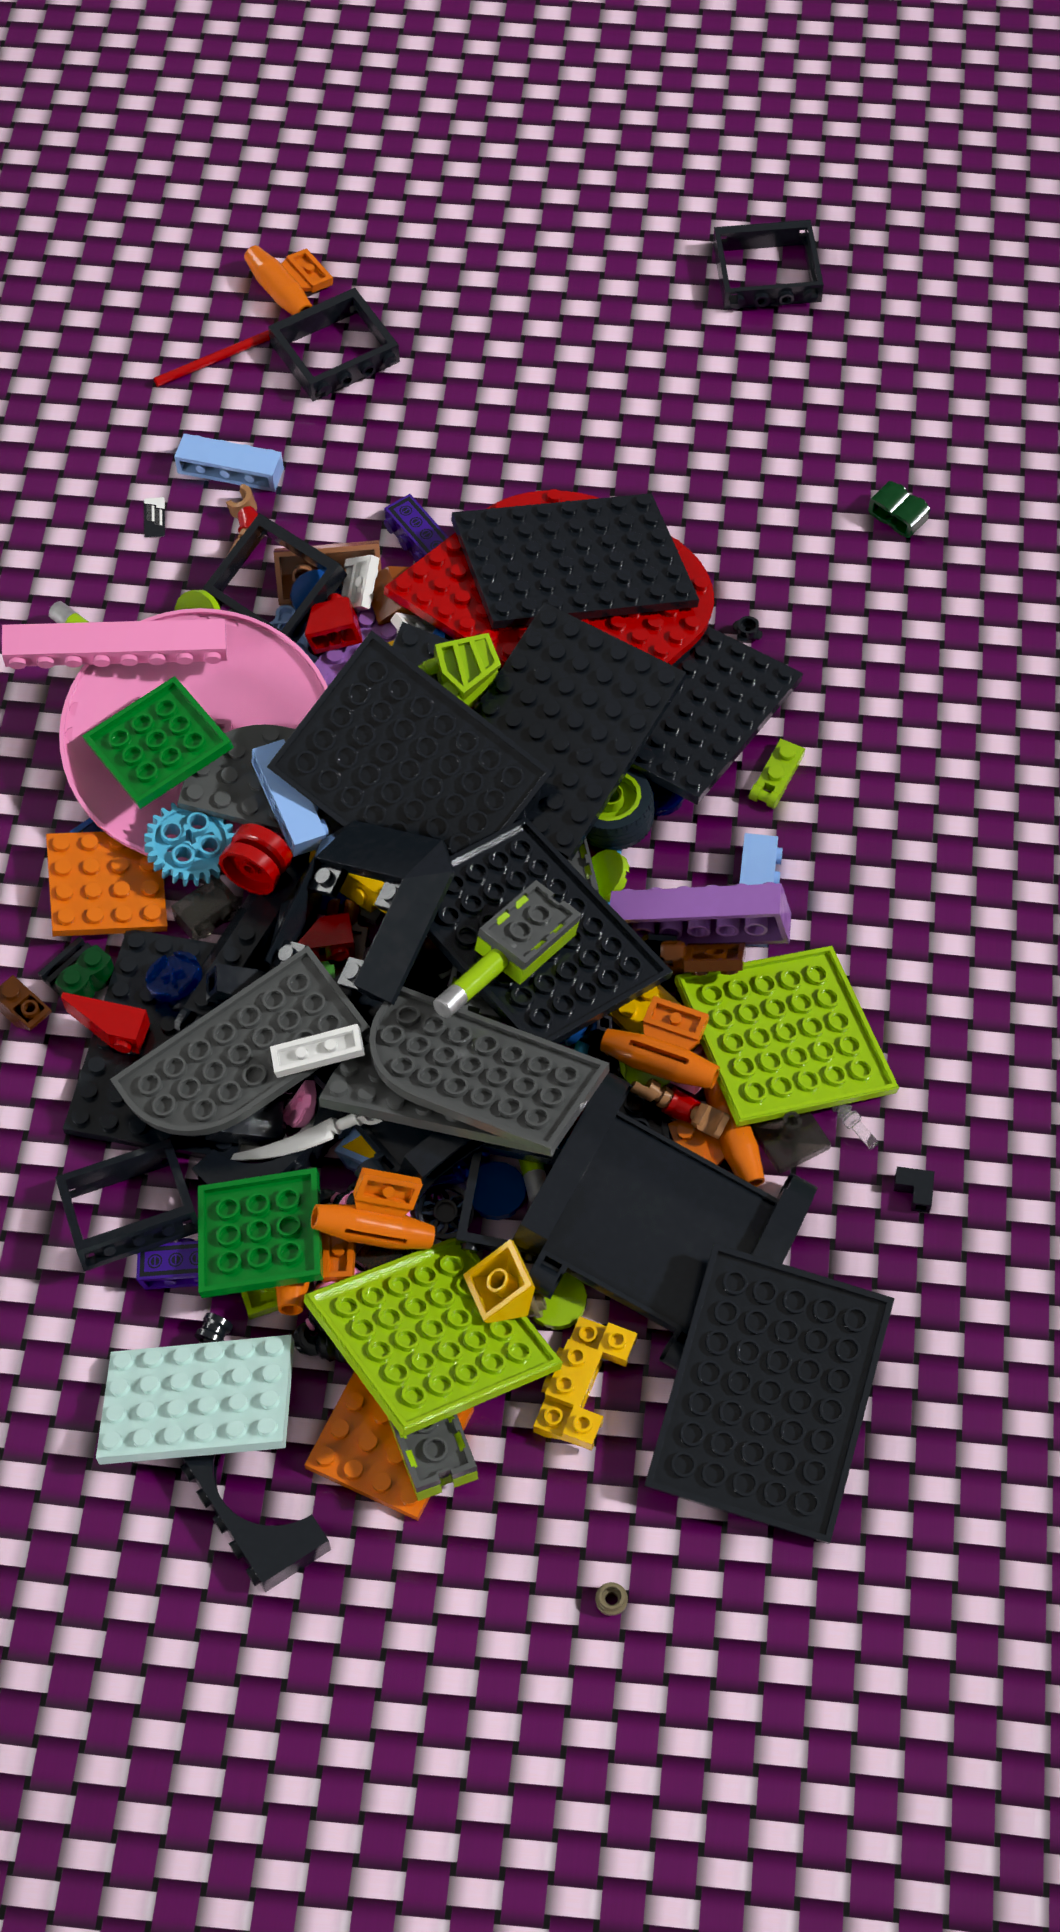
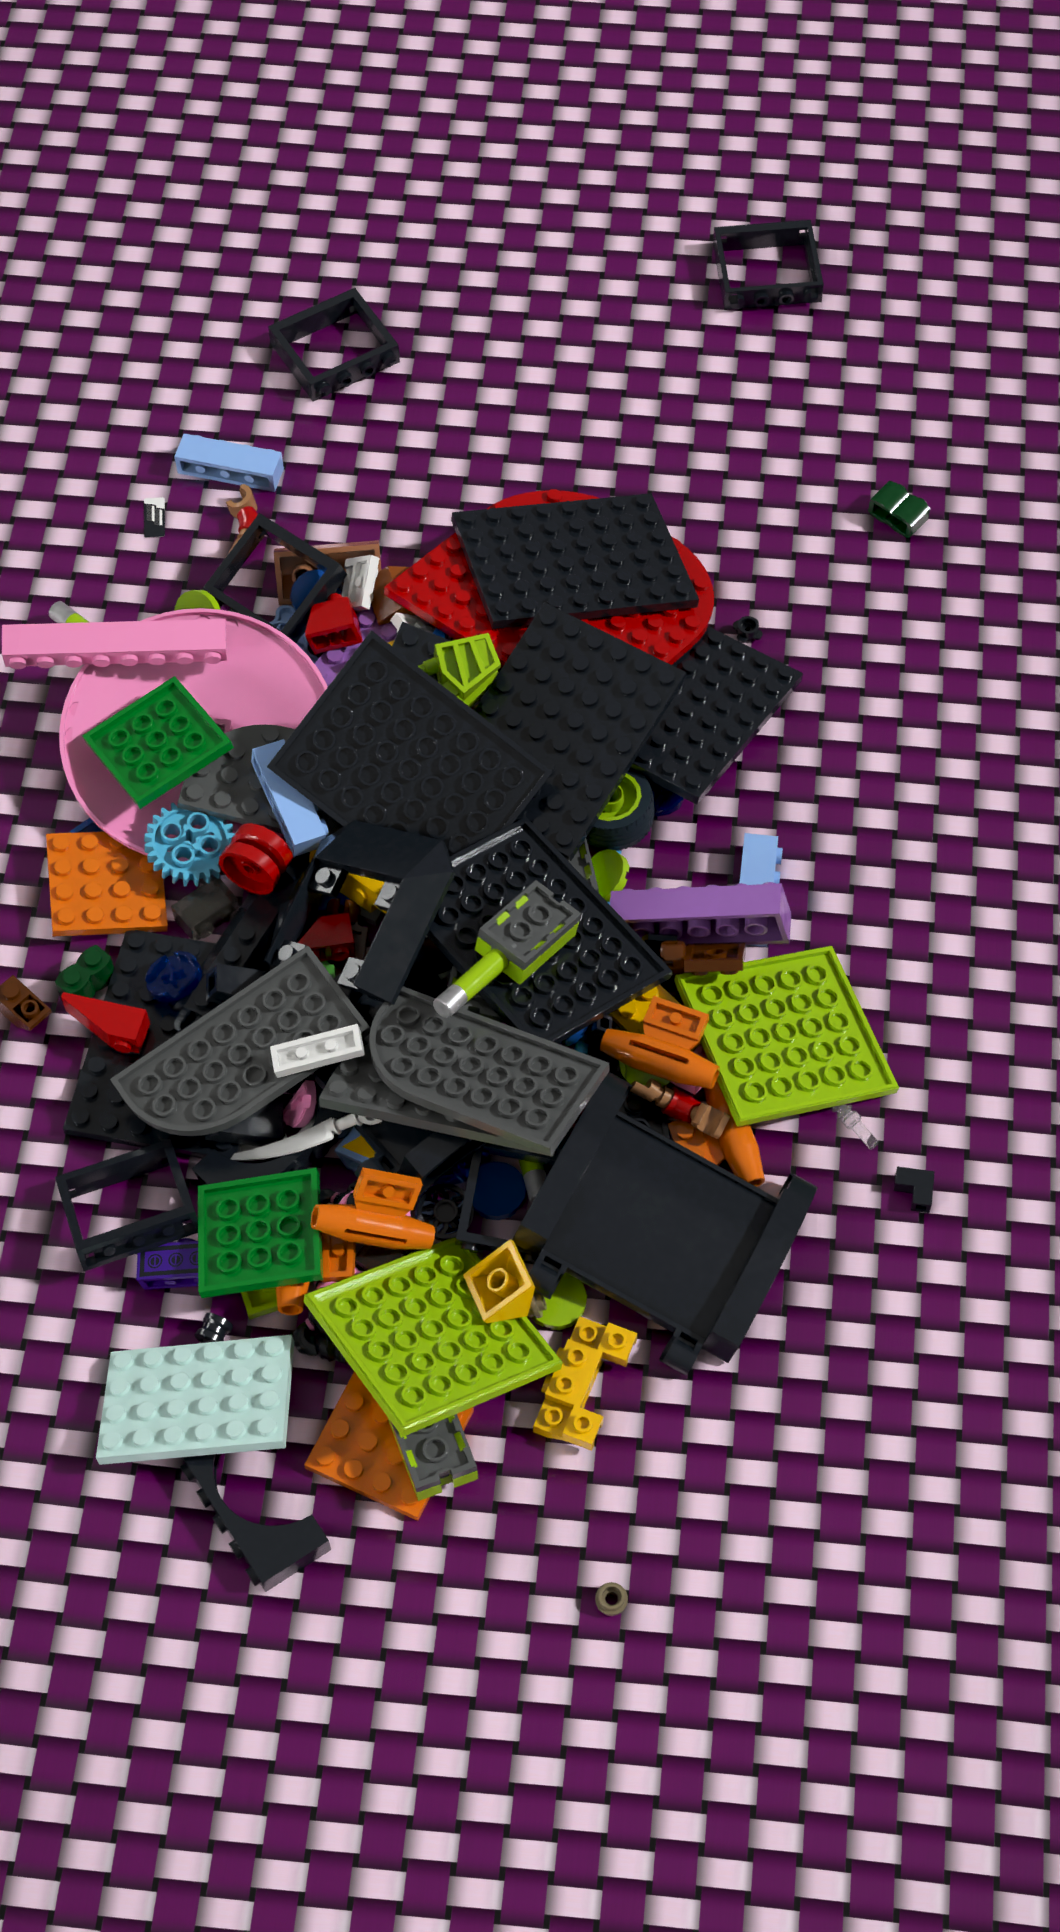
(62, 961): black tile -> none
(212, 358): red piece -> none
(290, 279): orange plate -> none
(413, 527): dark purple brick -> none
(770, 1393): black plate -> none
(777, 773): lime plate -> none
(791, 1139): clear smoke tile -> none

